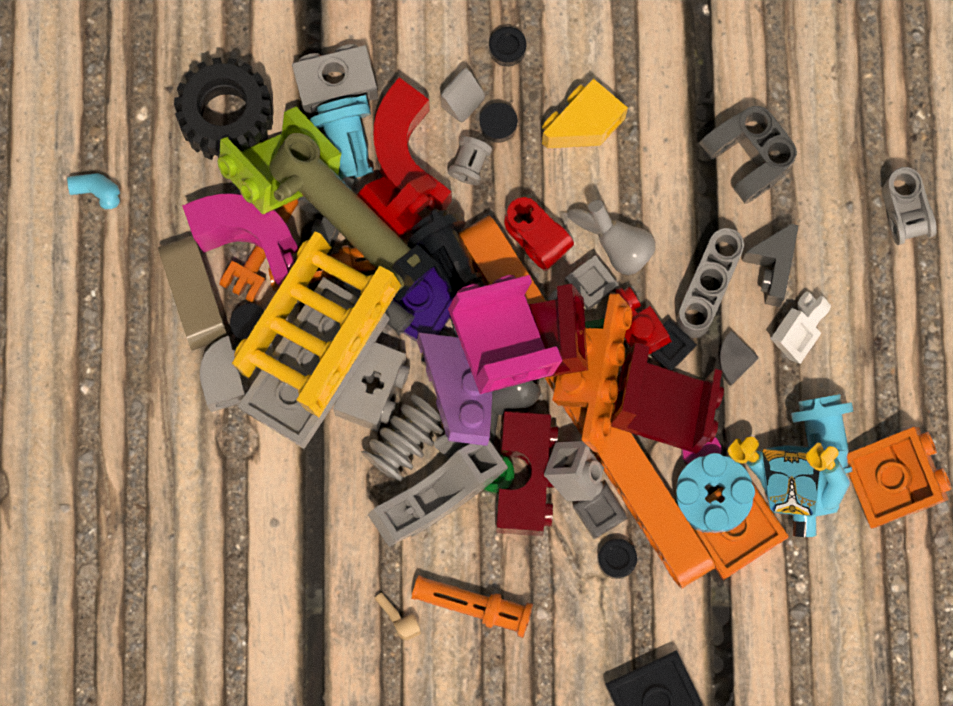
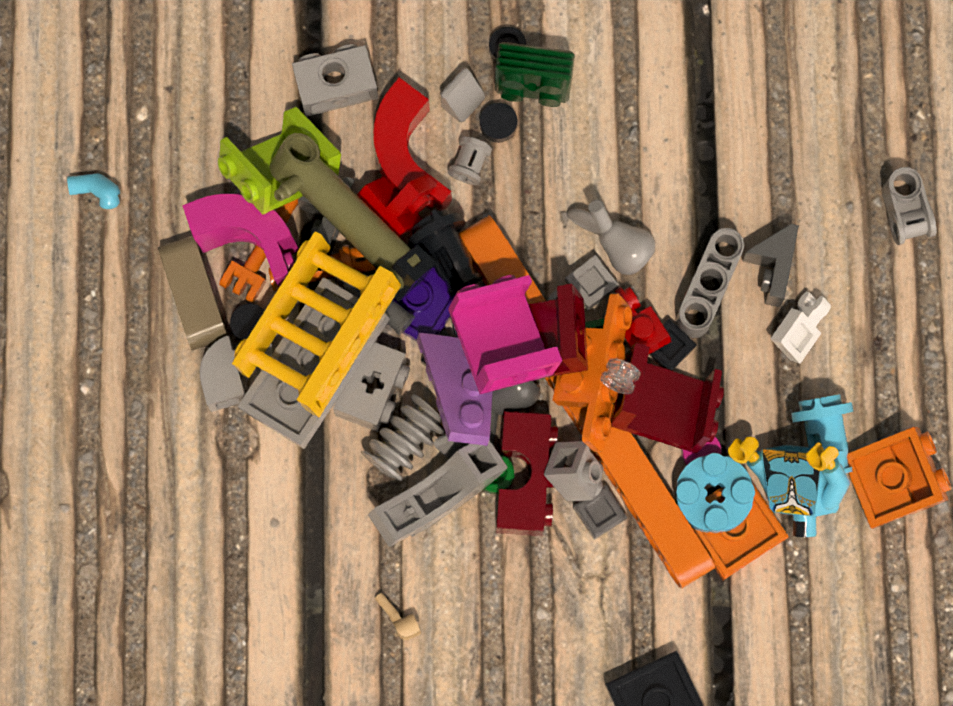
(217, 81): black tyre -> none
(344, 130): medium azure piece -> none
(426, 589): orange pin -> none
(534, 73): none -> dark green brick
(540, 237): red piece -> none
(587, 119): yellow slope -> none
(617, 559): black tile -> none
(620, 376): none -> clear bush
(735, 358): flat silver tile -> none
(756, 146): dark grey piece -> none

